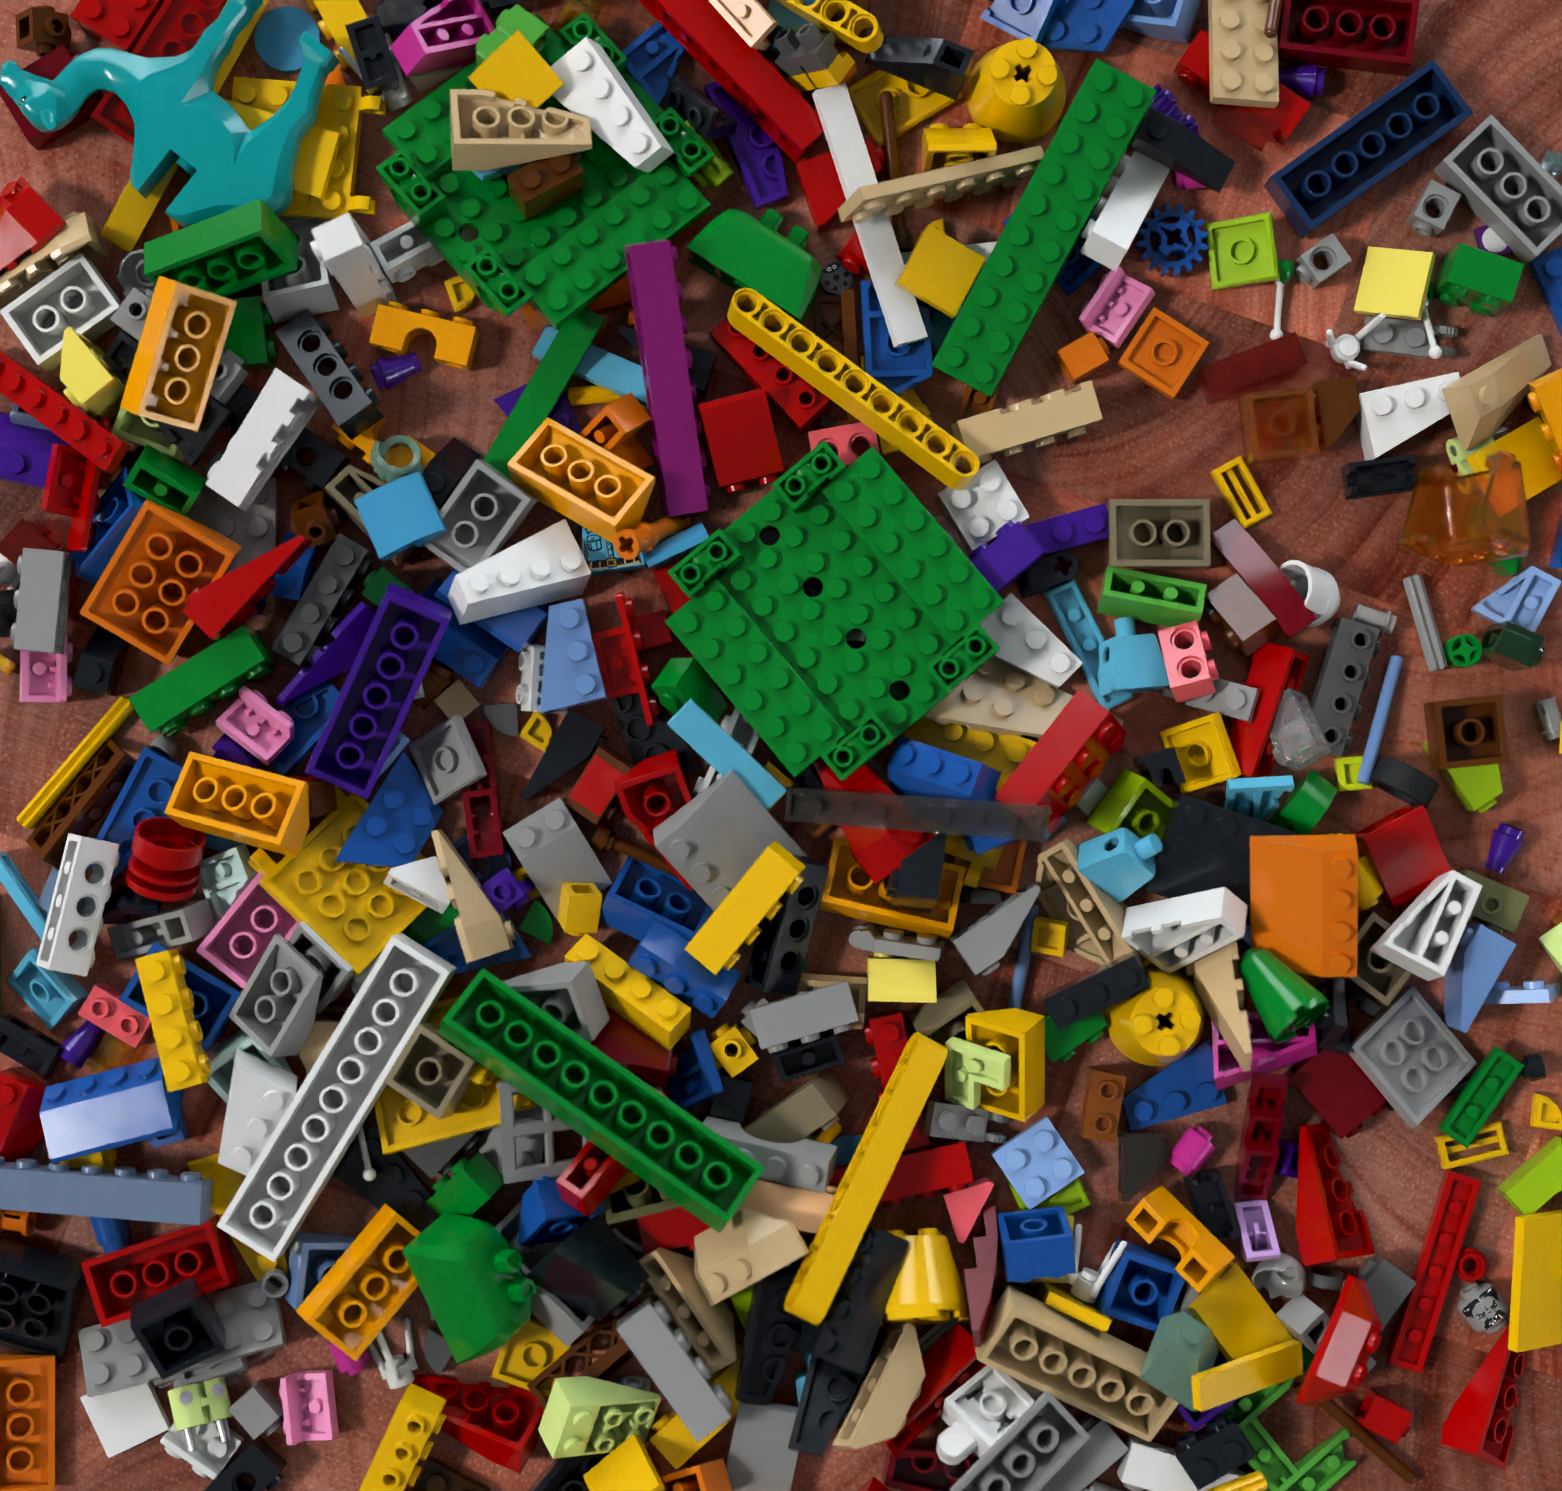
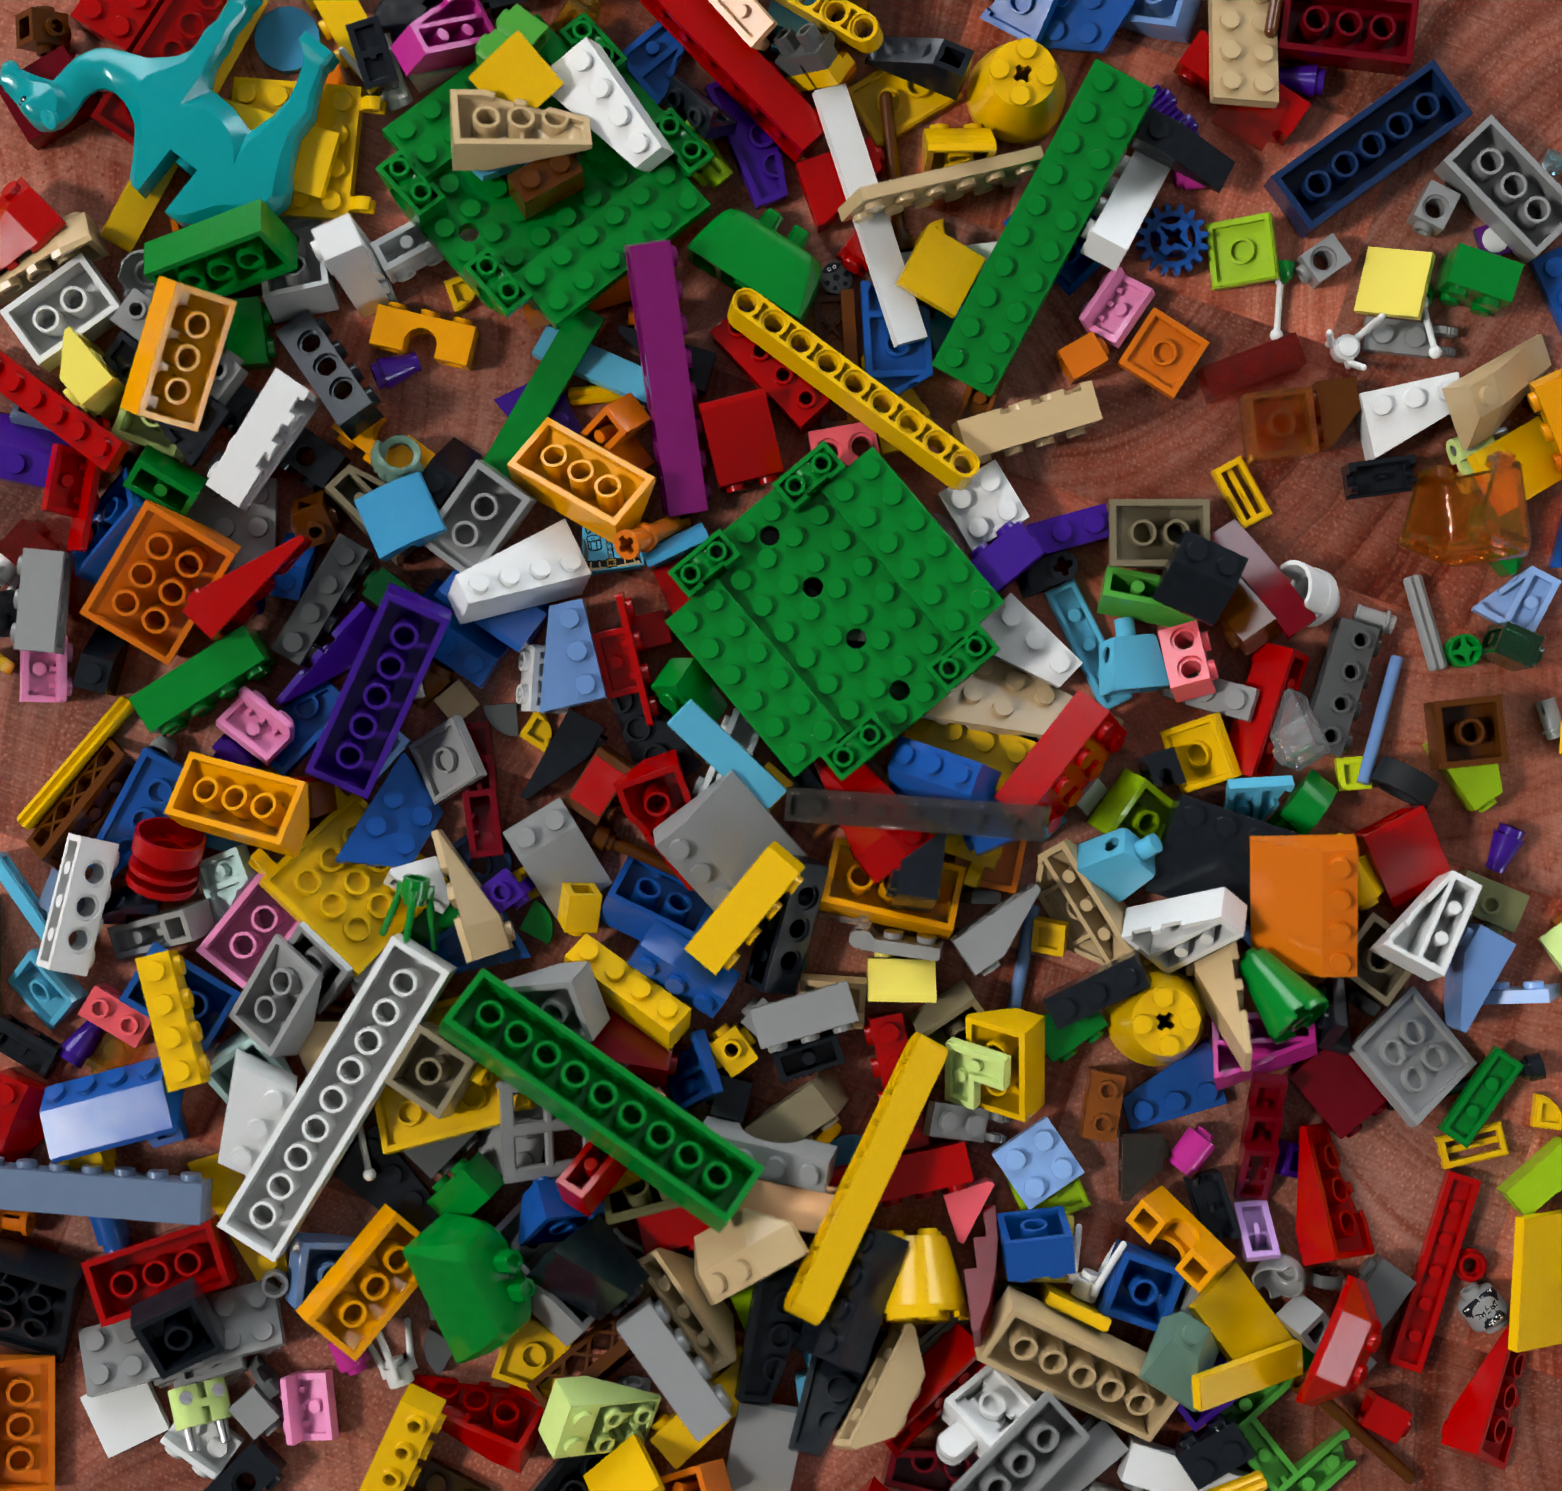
(265, 1376): none -> dark grey tile
(414, 891): none -> green plant
(862, 922): none -> clear hinge
(1199, 577): none -> black slope

